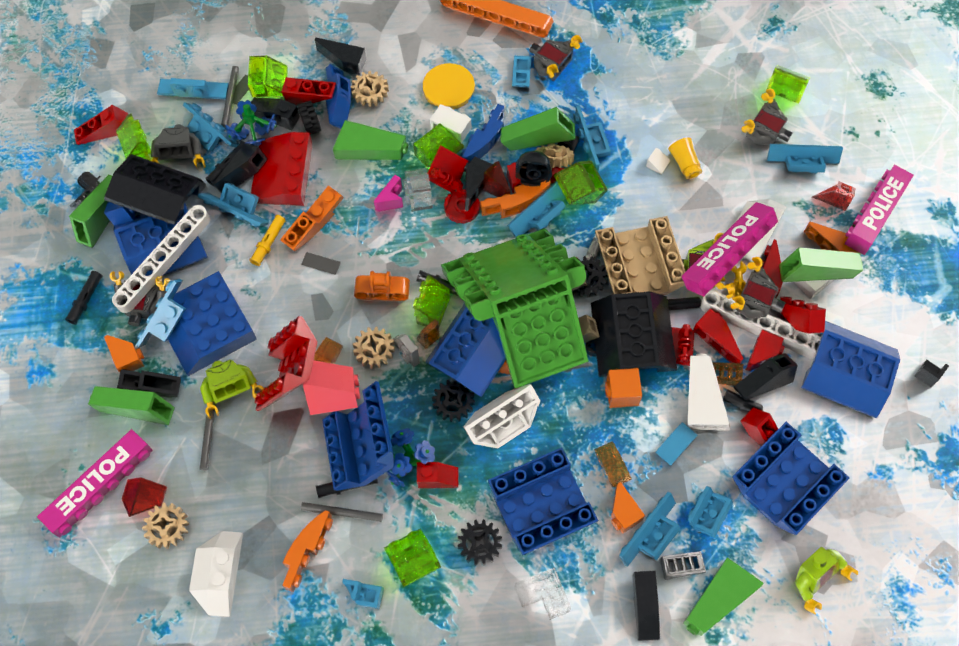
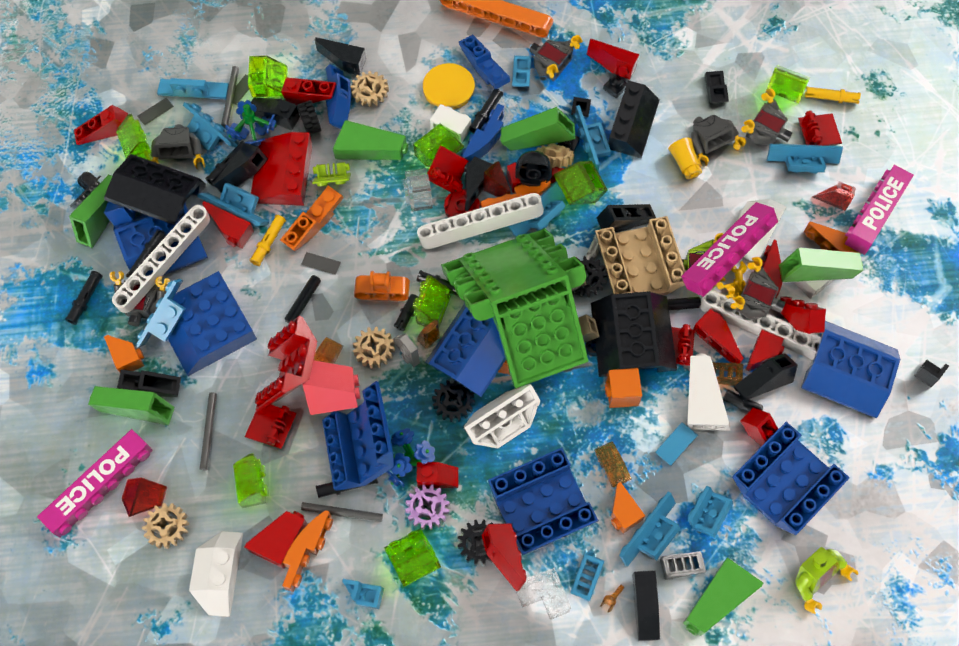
(149, 247): none -> black pin
(155, 111): none -> dark grey sticker
(226, 381): lime torso -> none
(234, 229): none -> red slope
(249, 481): none -> clear neon green slope
(271, 425): none -> red hinge
(277, 538): none -> red slope
(303, 298): none -> black axle
(323, 178): none -> lime hinge
(388, 197): dark pink slope -> none
(406, 313): none -> black axle
(420, 512): none -> lavender gear
(480, 221): none -> white beam
(482, 62): none -> blue slope
(483, 115): none -> black pin
(503, 551): none -> red slope
(584, 105): none -> black slope
(587, 557): none -> dark azure slope
(611, 599): none -> clear orange hand
(613, 58): none -> red slope
(615, 86): none -> black tile
(625, 216): none -> black slope
(633, 120): none -> black slope
(658, 161): white slope -> none
(712, 134): none -> dark grey torso
(716, 87): none -> black slope
(819, 129): none -> red hinge
(834, 95): none -> yellow pin

